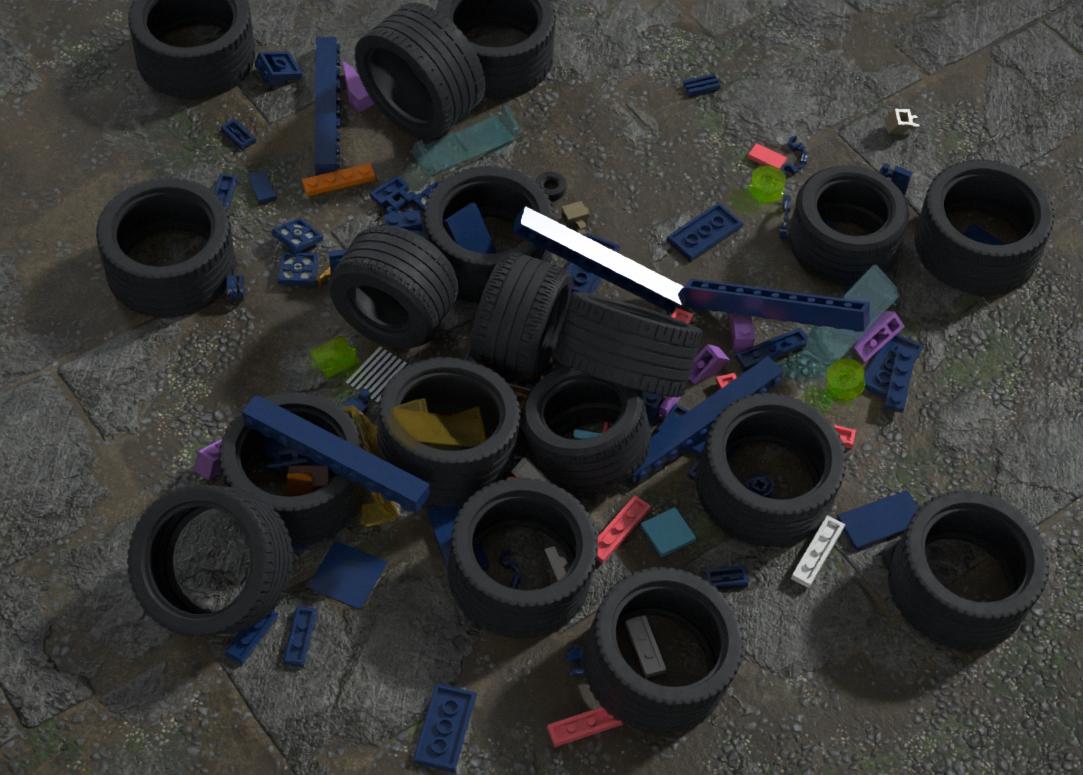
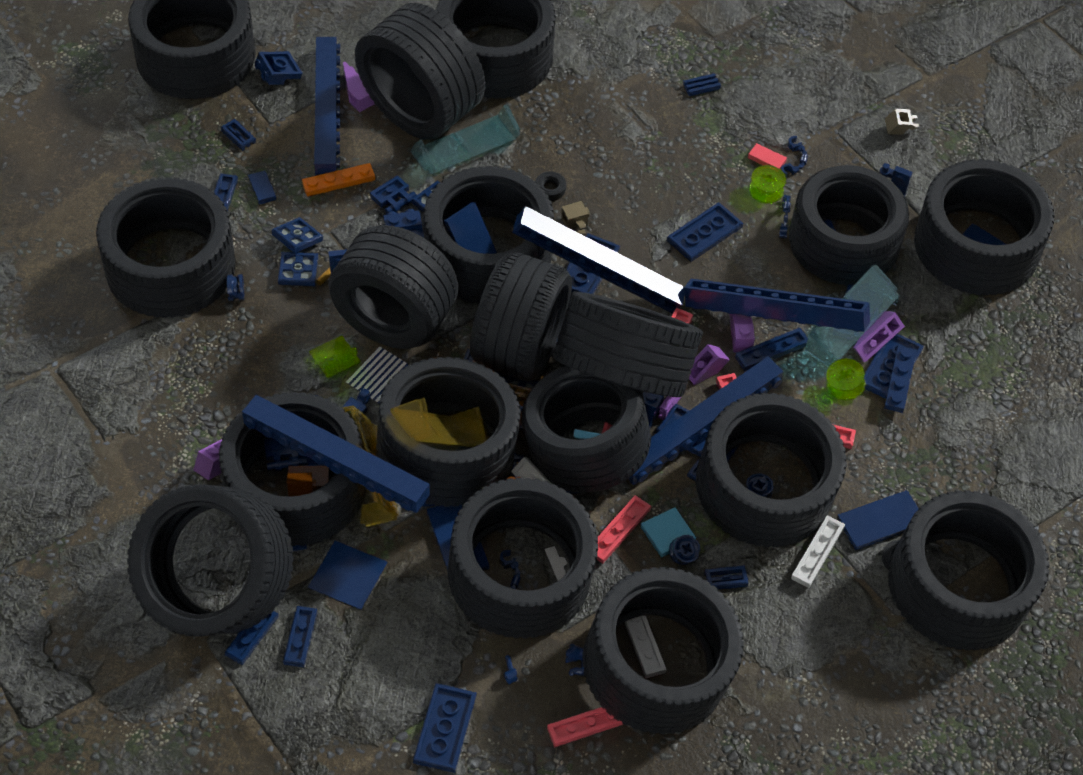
(511, 675): none -> dark blue hand
(684, 549): none -> dark blue wheel

